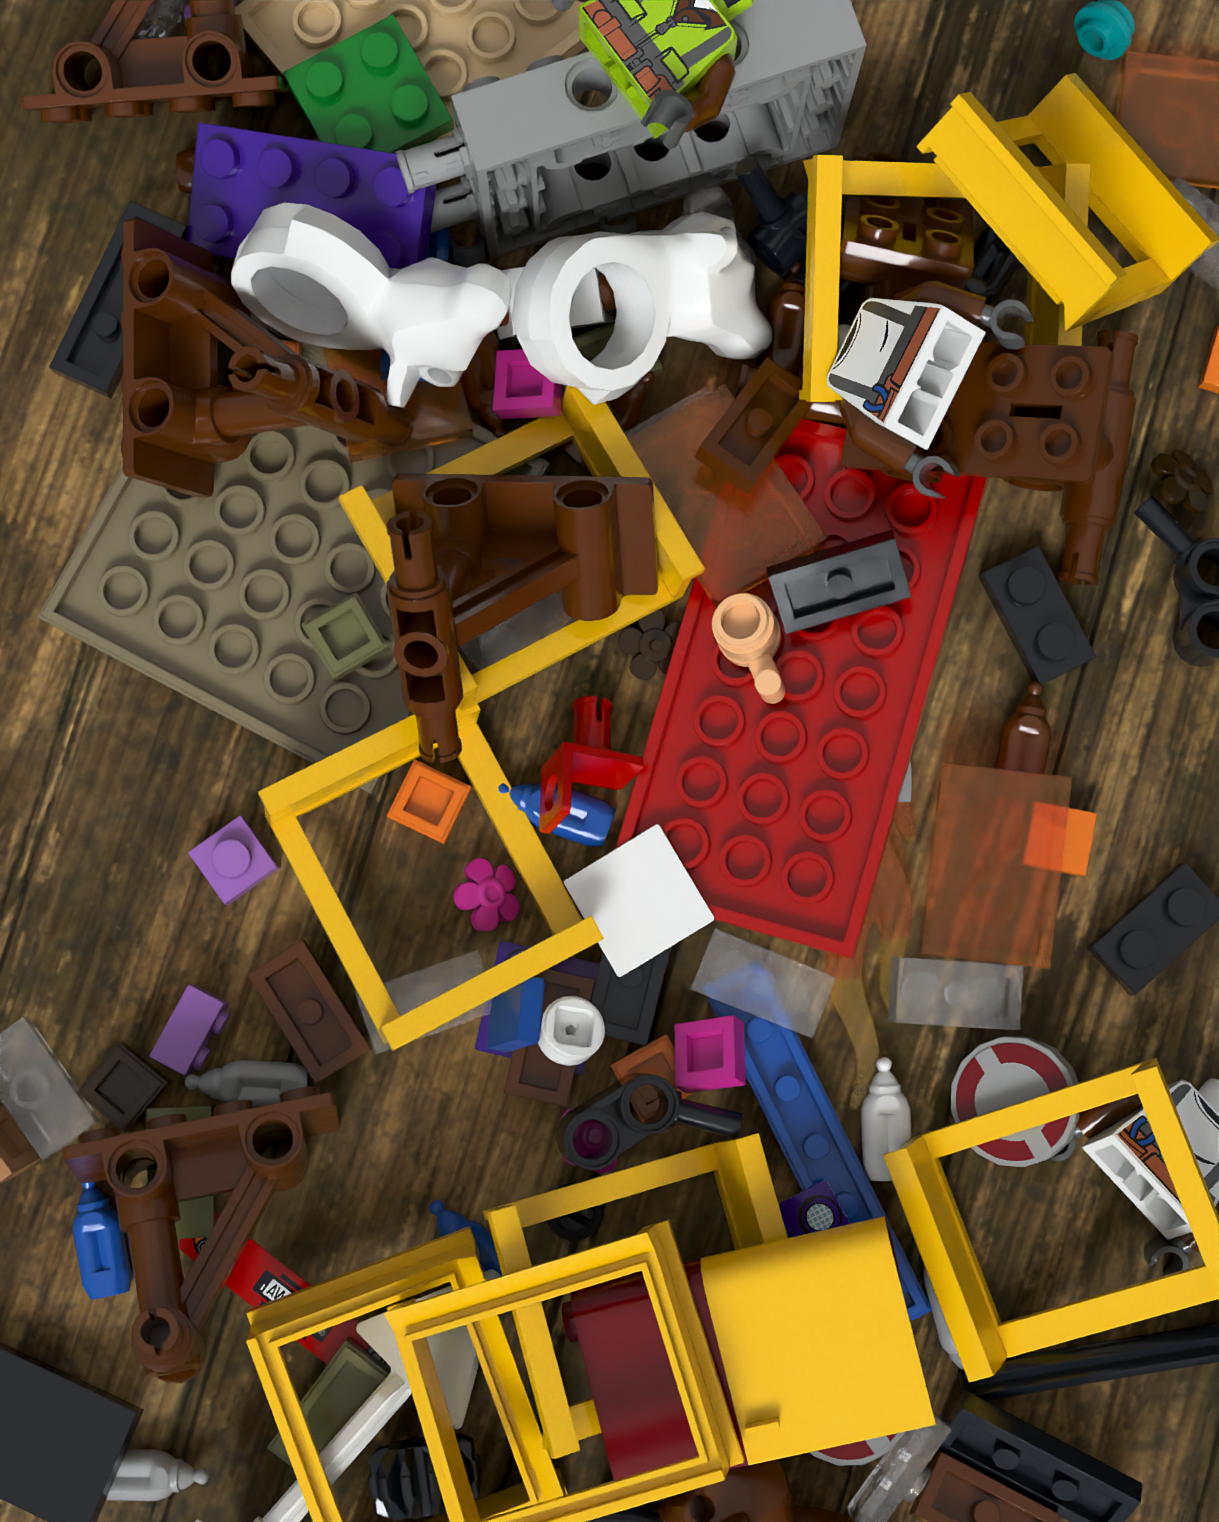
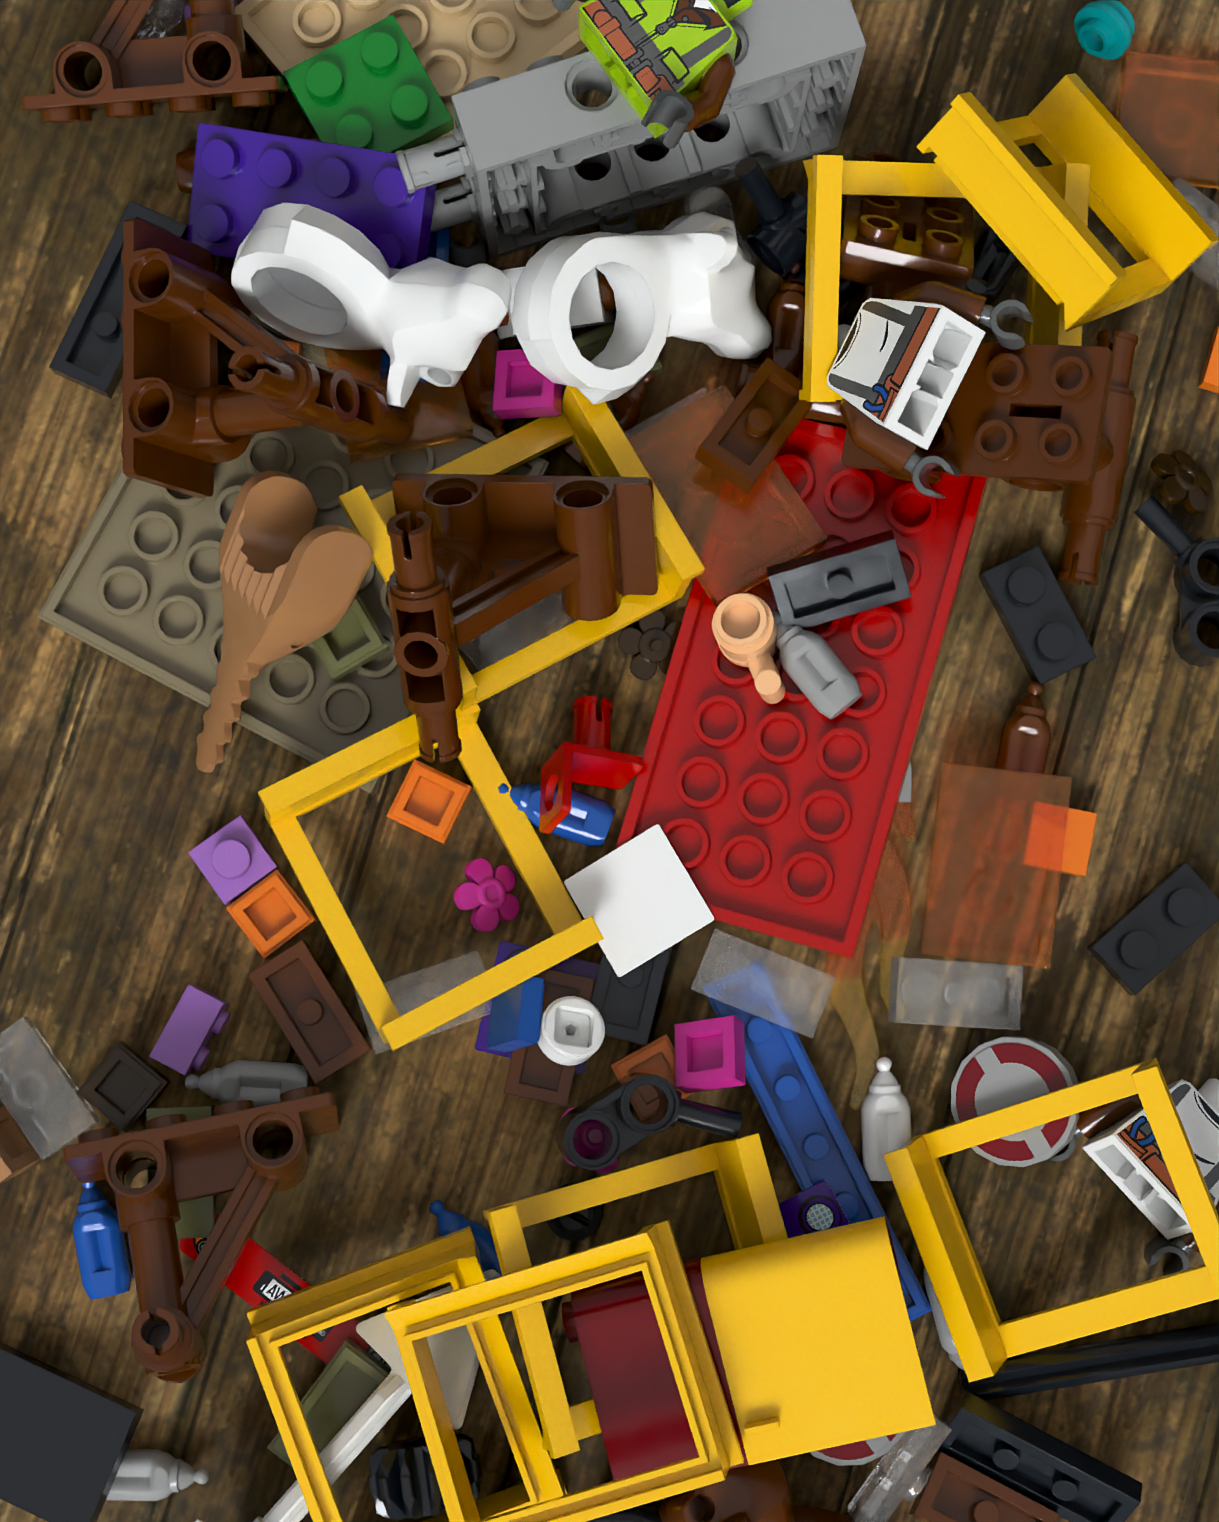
(271, 914): none -> orange tile
(277, 591): none -> medium nougat animal
(816, 669): none -> light grey piece

